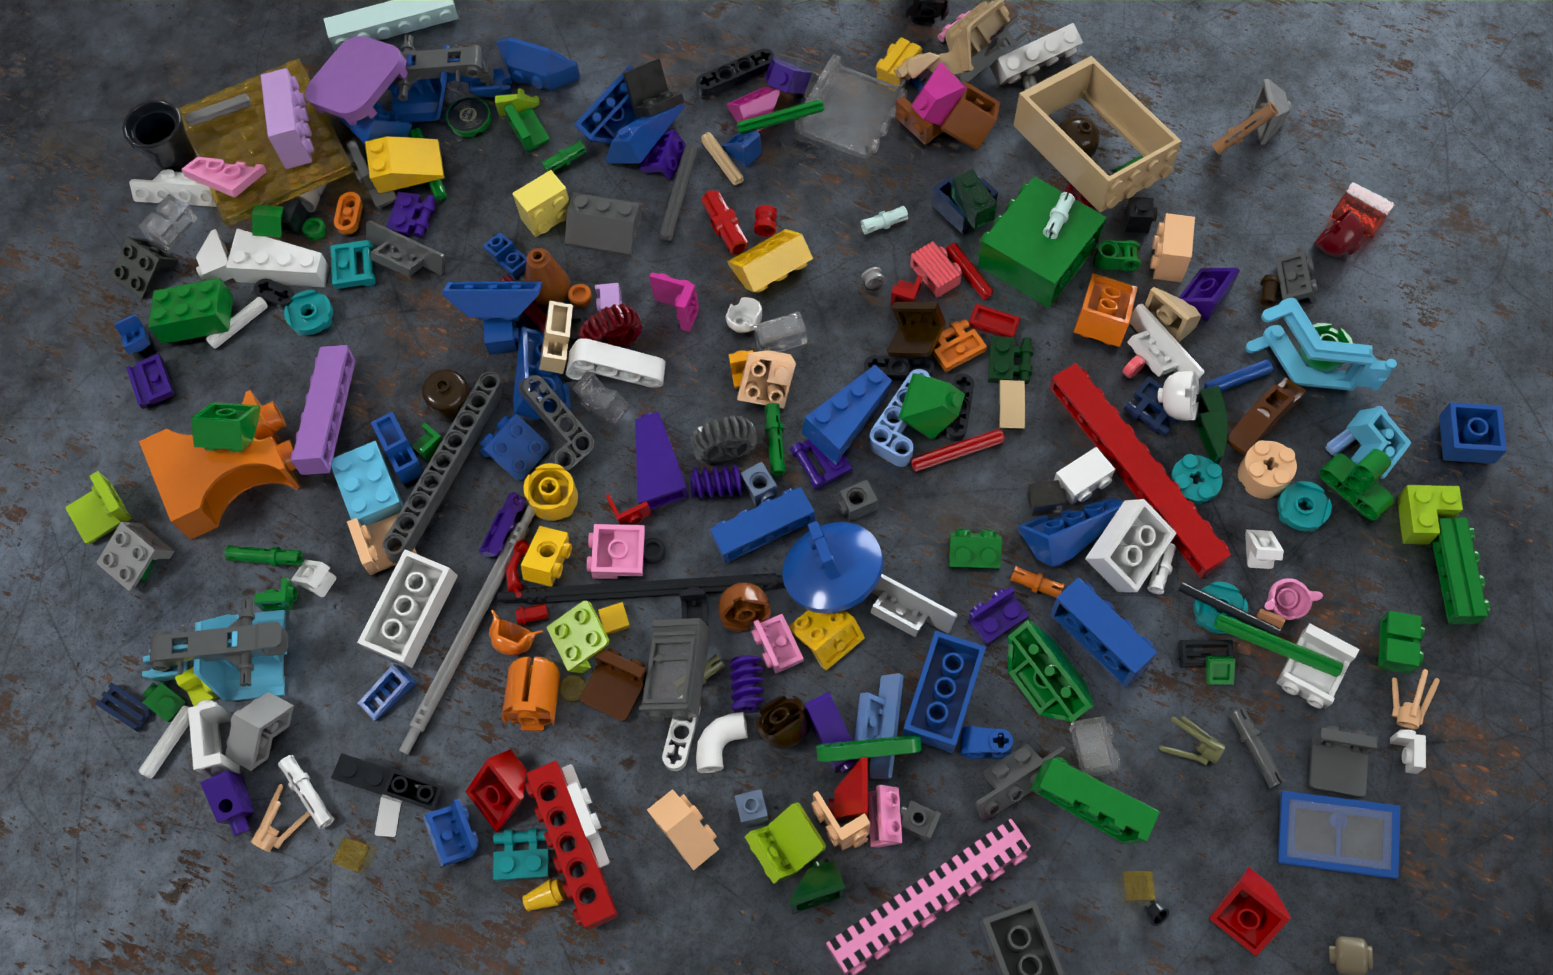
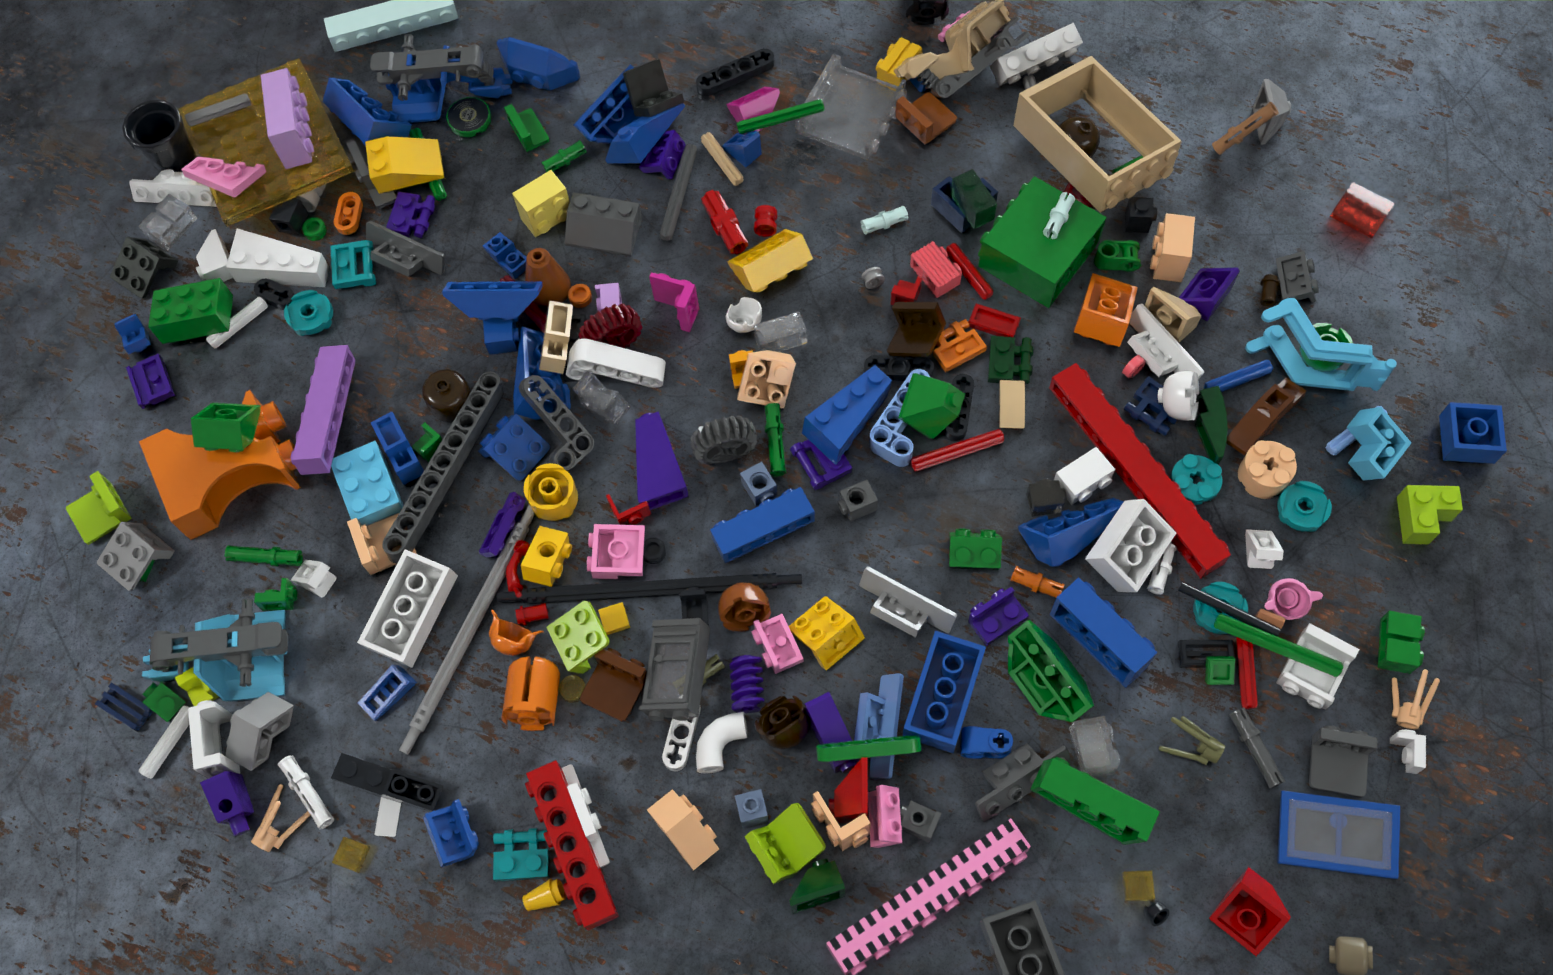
(267, 221): green panel -> none
(355, 78): medium lavender tile -> none
(498, 788): red slope -> none
(519, 101): lime slope -> none
(715, 481): dark purple piece -> none
(787, 76): dark purple slope -> none
(832, 567): blue bracket -> none
(938, 95): dark pink slope -> none
(972, 117): dark orange slope -> none
(1247, 675): none -> red axle
(1342, 236): dark red cylinder -> none
(1359, 482): green beam -> none
(1459, 572): green brick -> none

